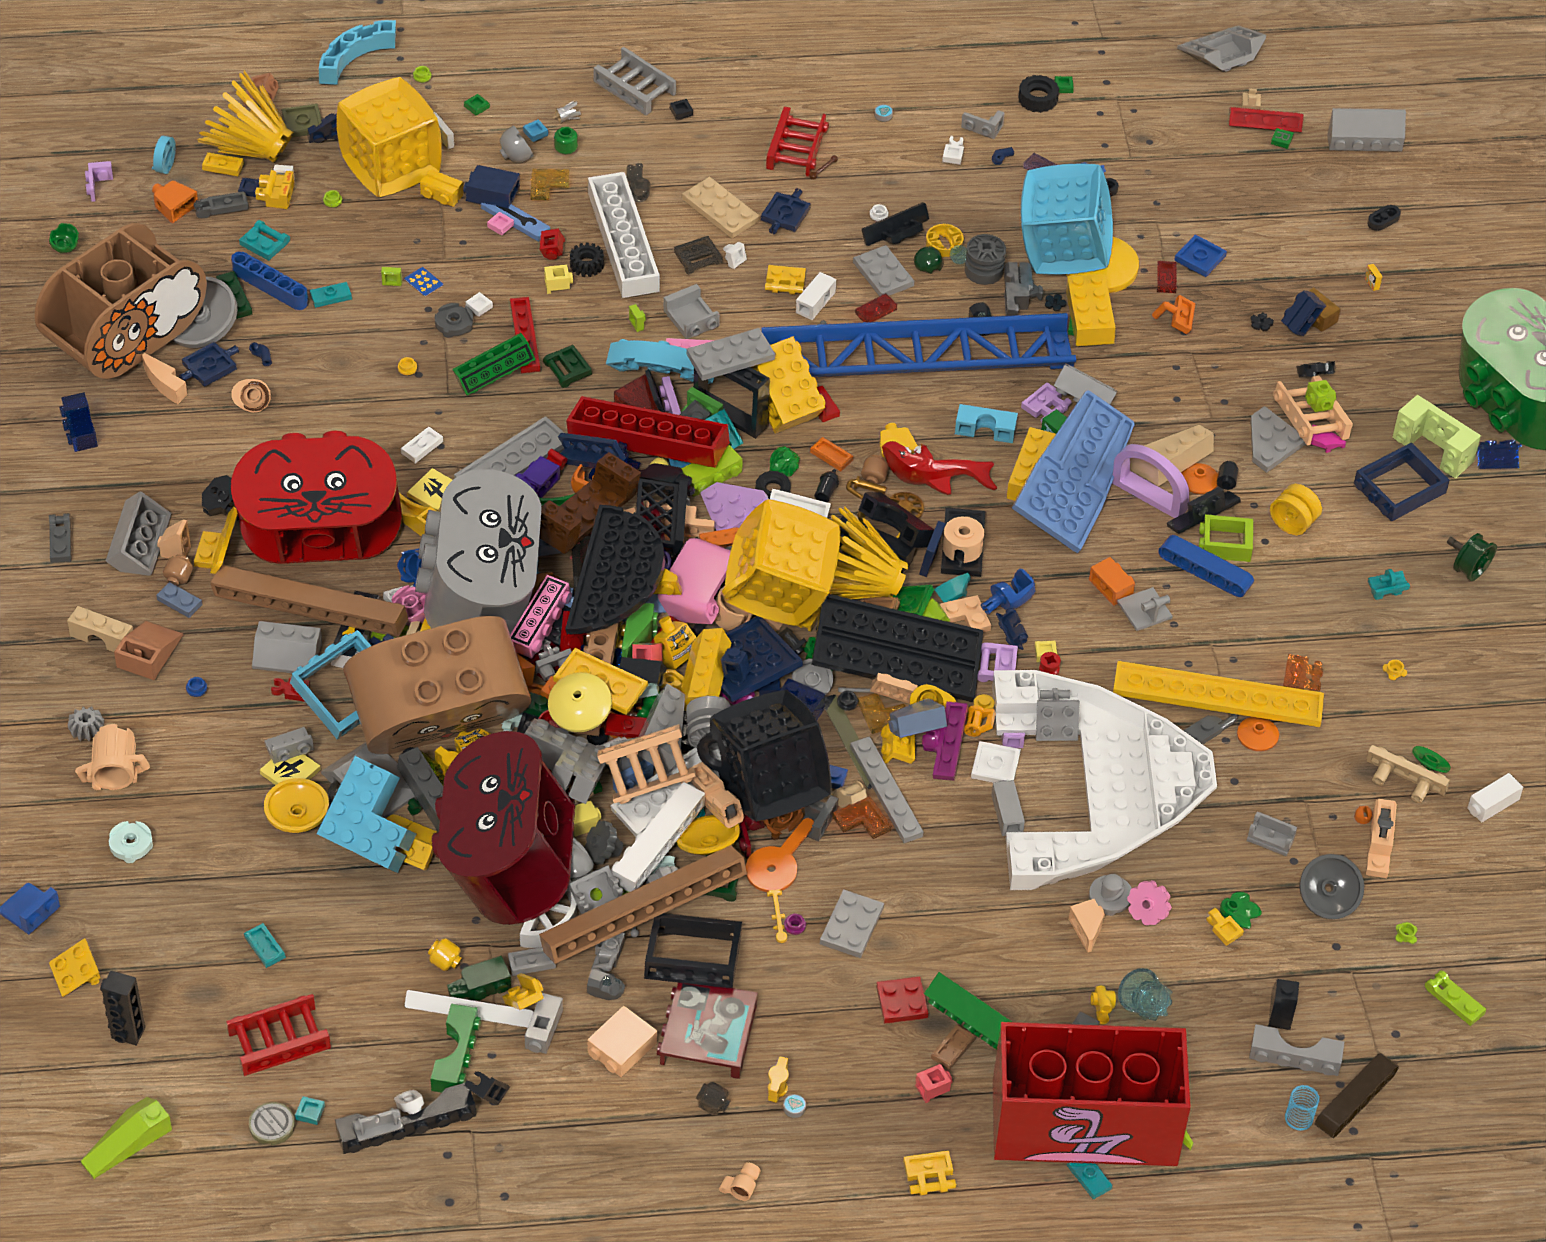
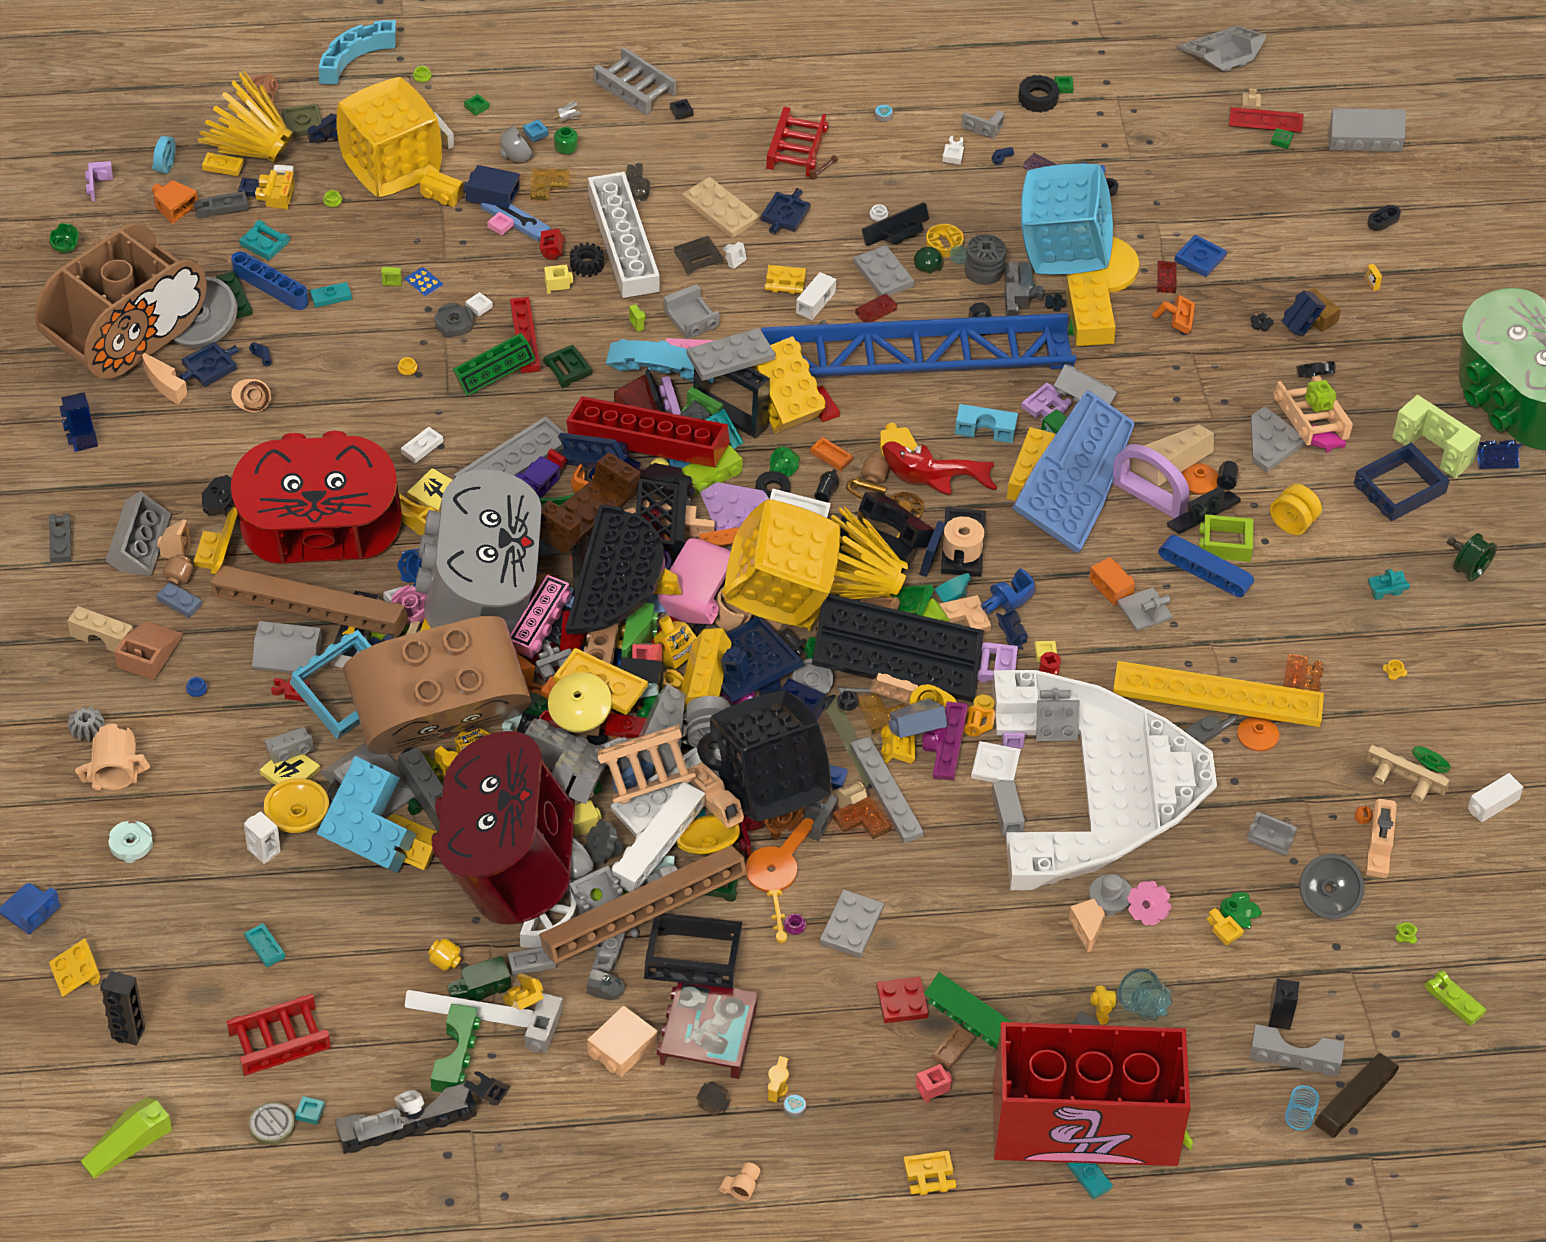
(262, 837): none -> white brick

